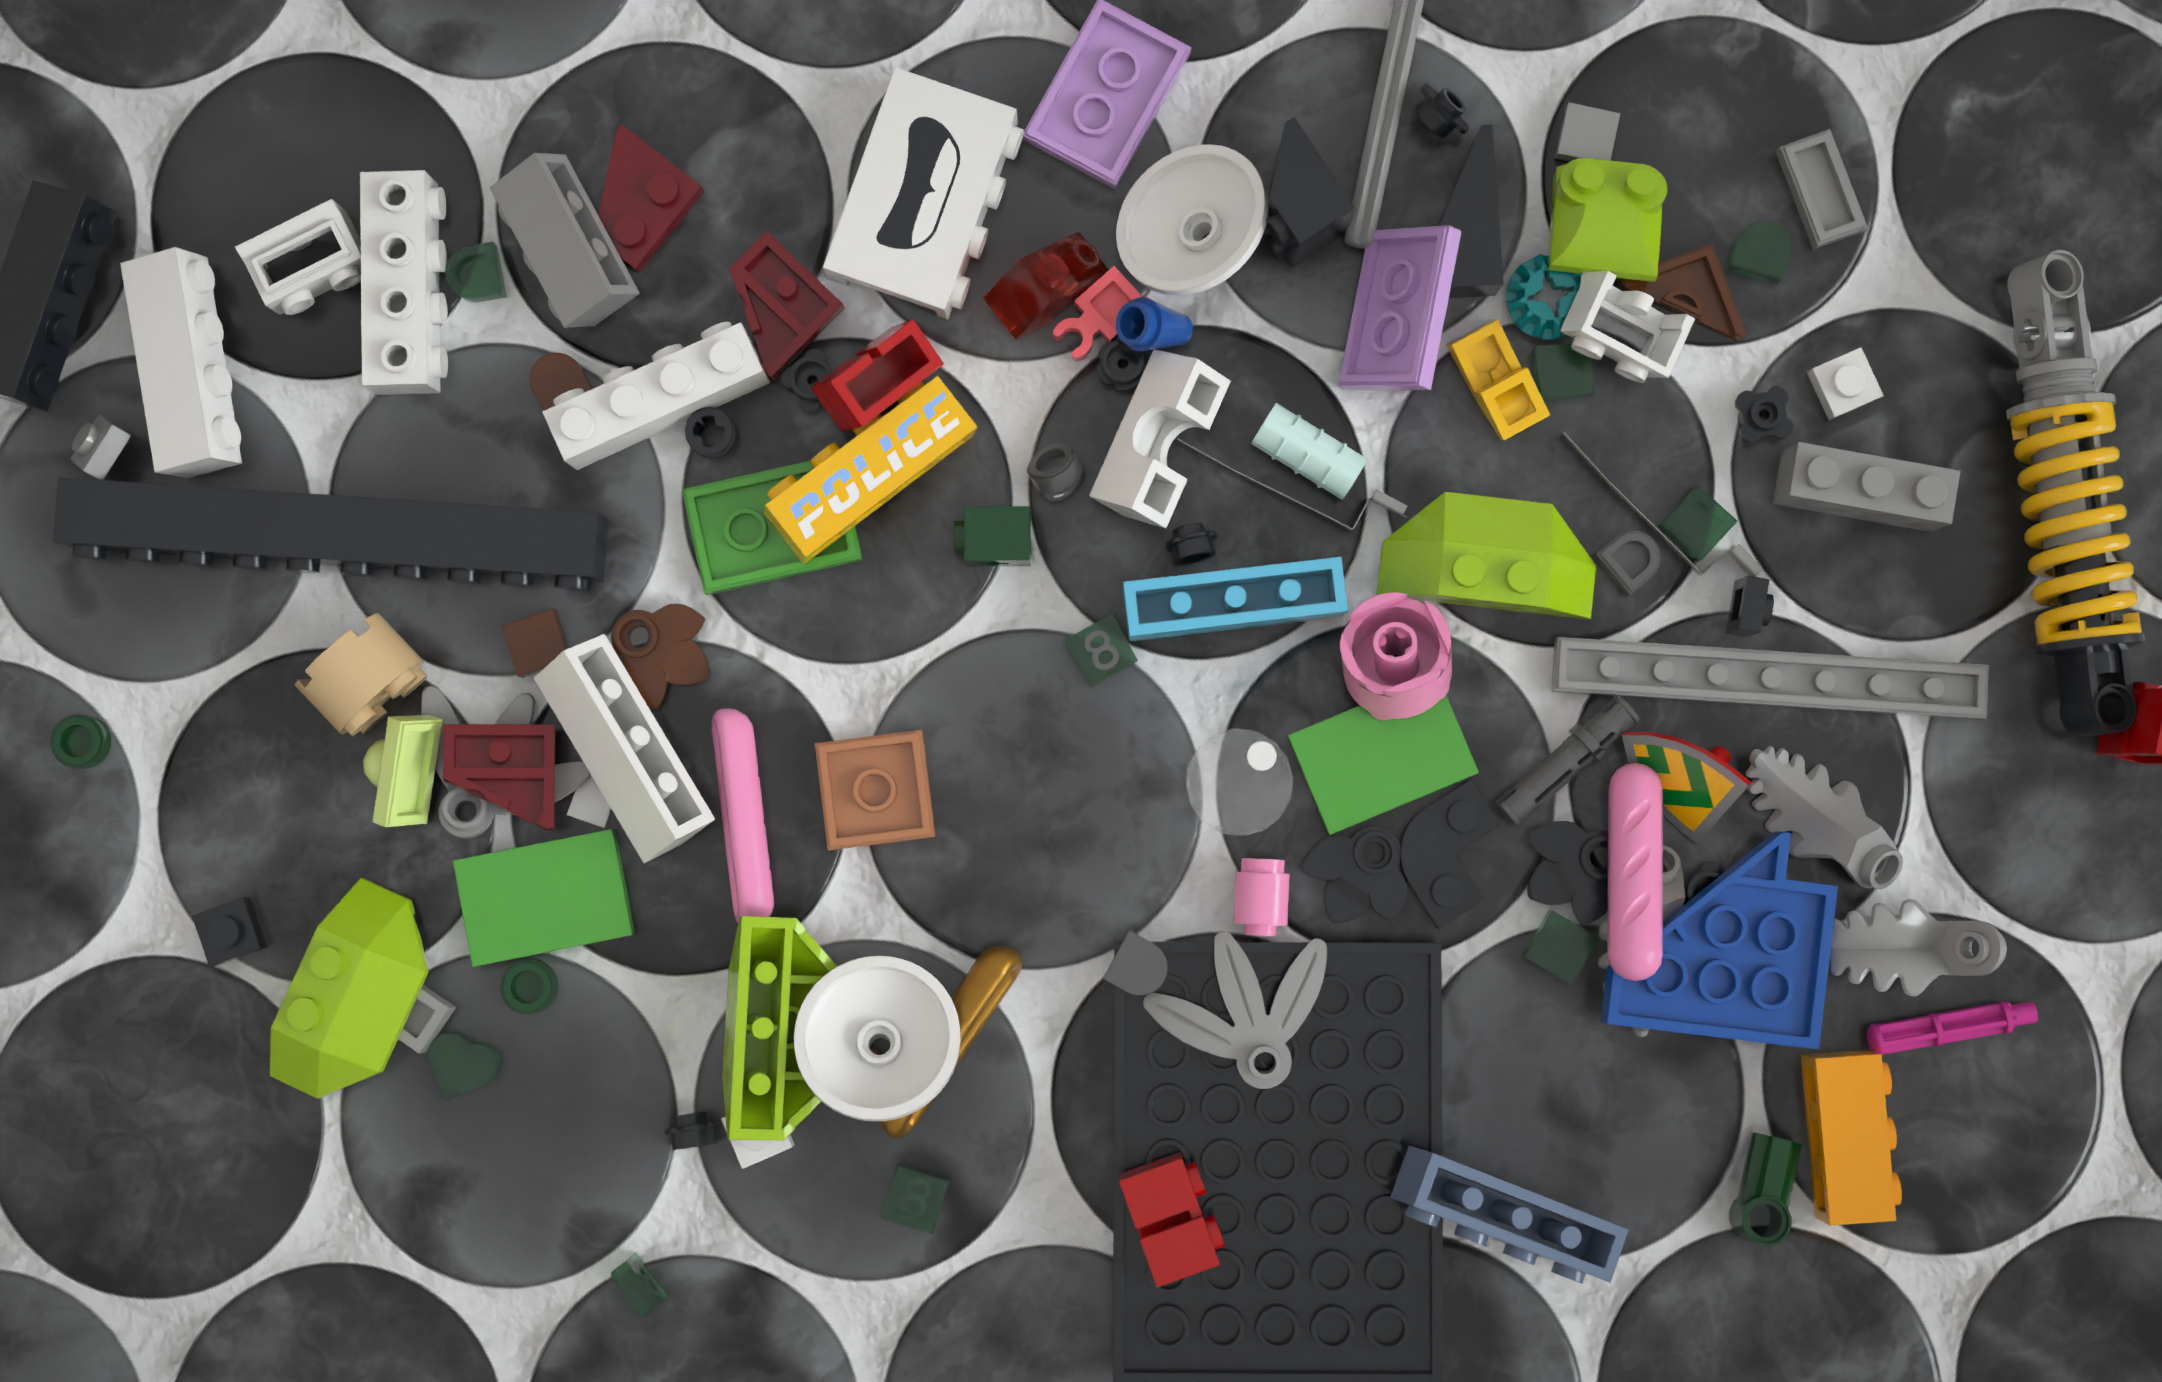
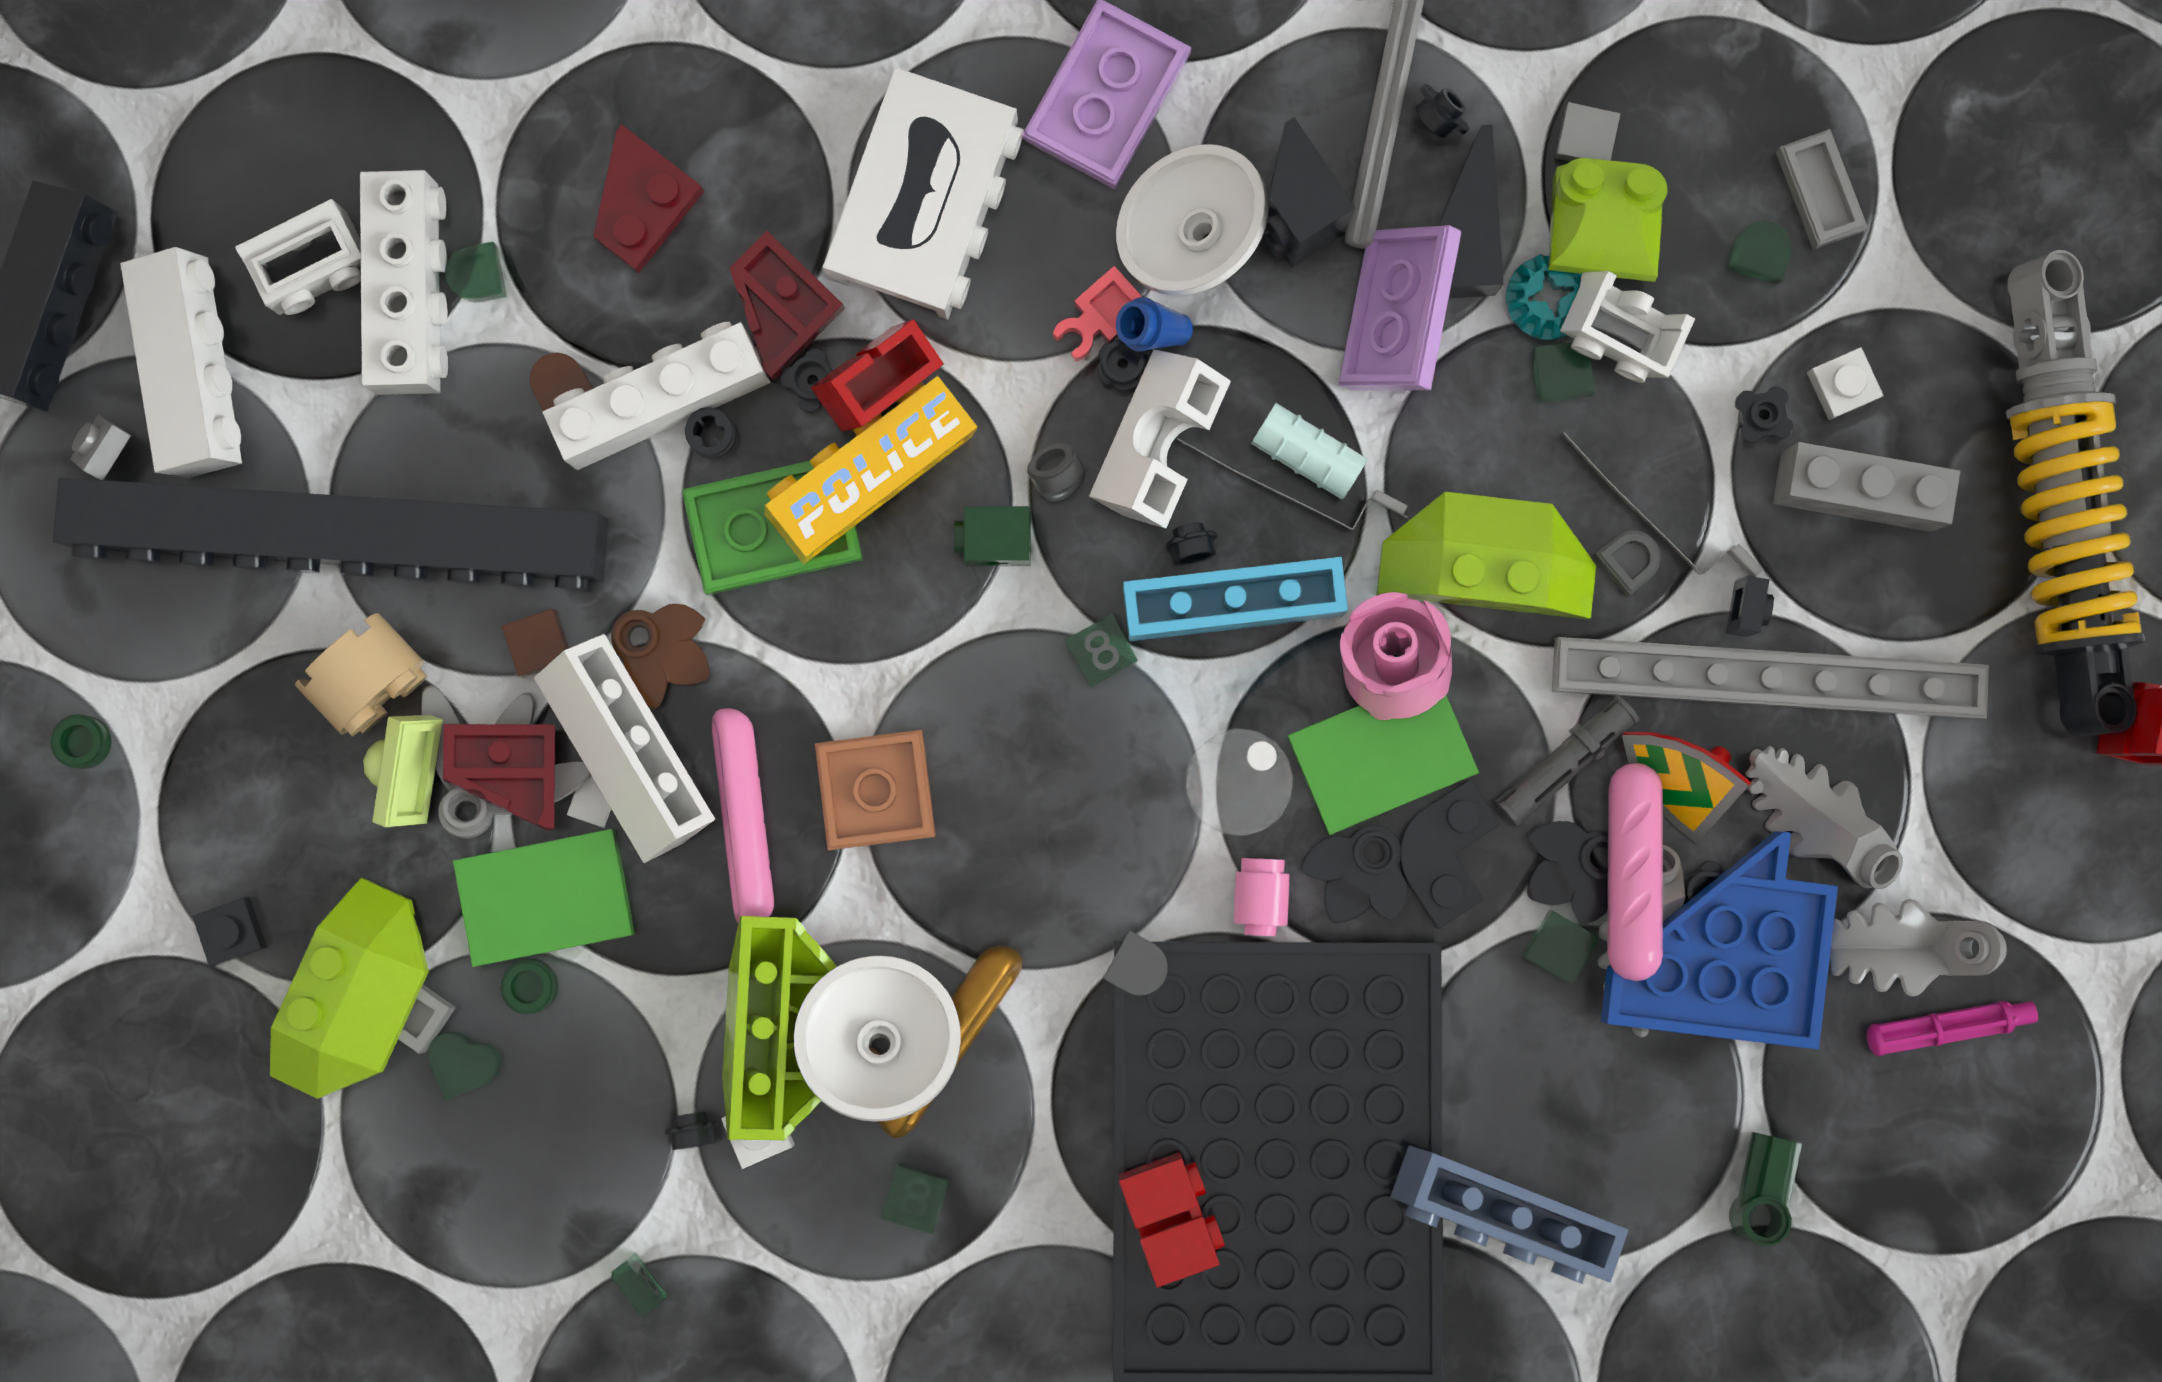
(563, 240): light grey brick -> none
(1045, 284): clear red slope -> none
(1253, 1029): light grey plant -> none
(1498, 380): yellow slope -> none
(1695, 287): reddish brown tile -> none
(1697, 523): clear green tile -> none
(1850, 1137): light orange brick -> none

